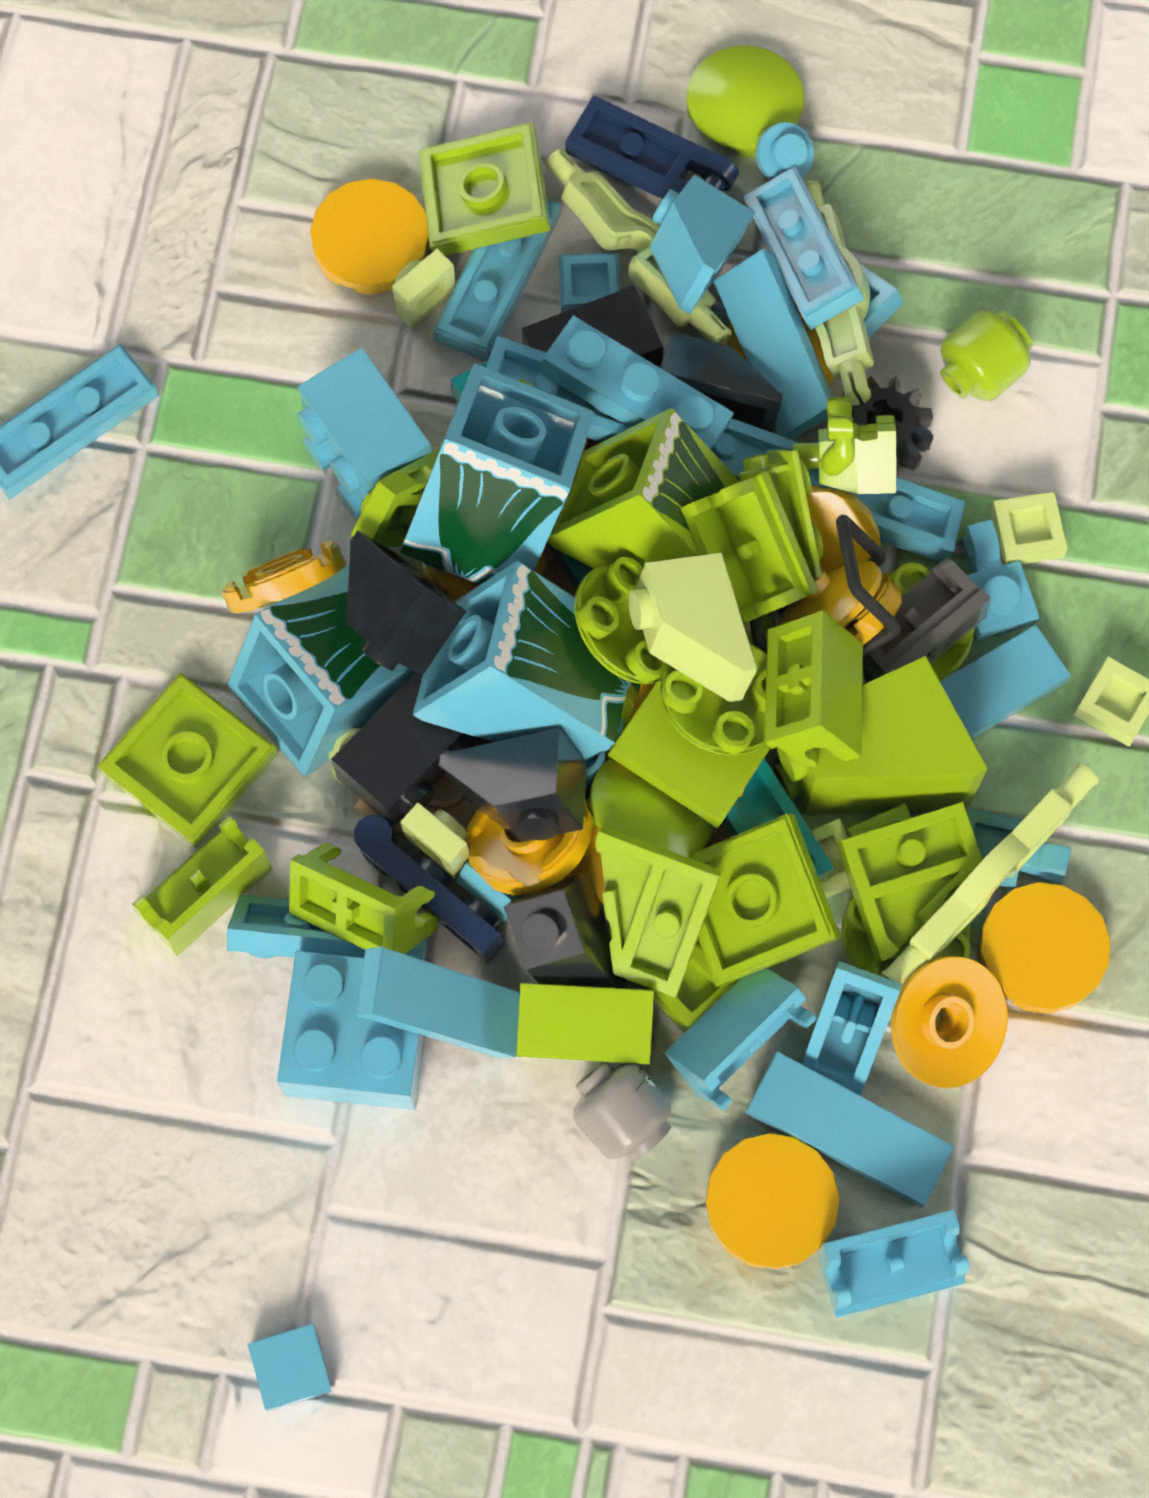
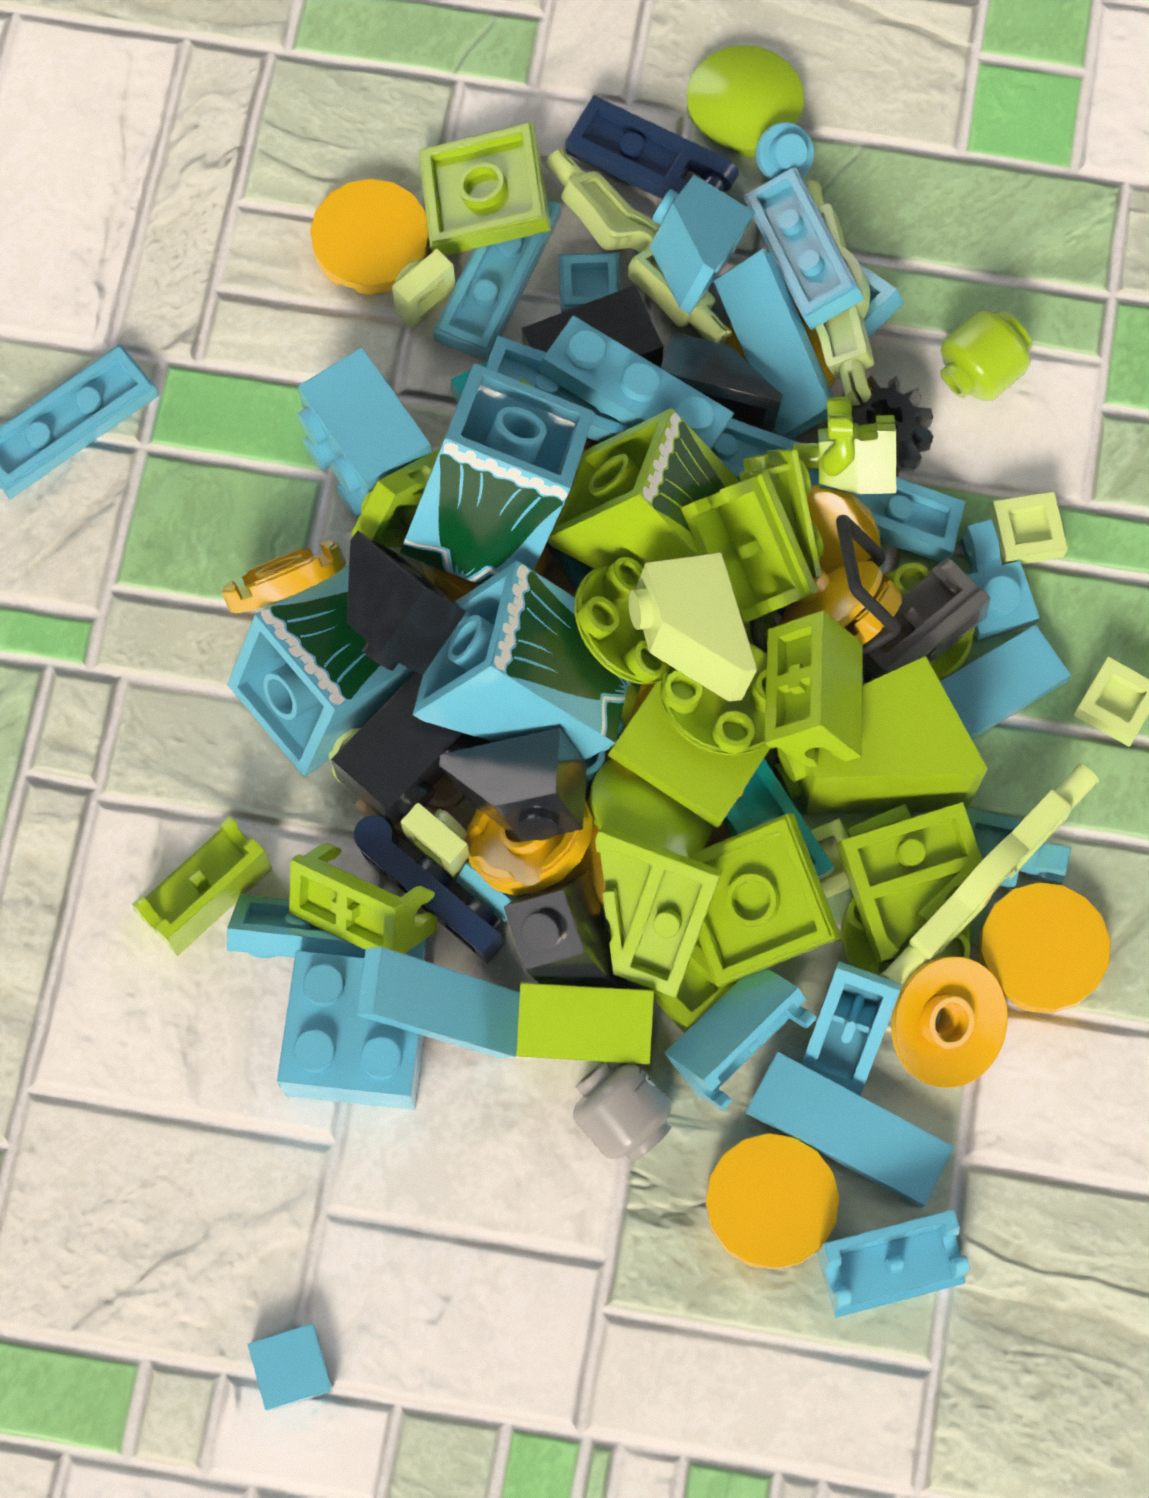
(188, 759): lime tile -> none

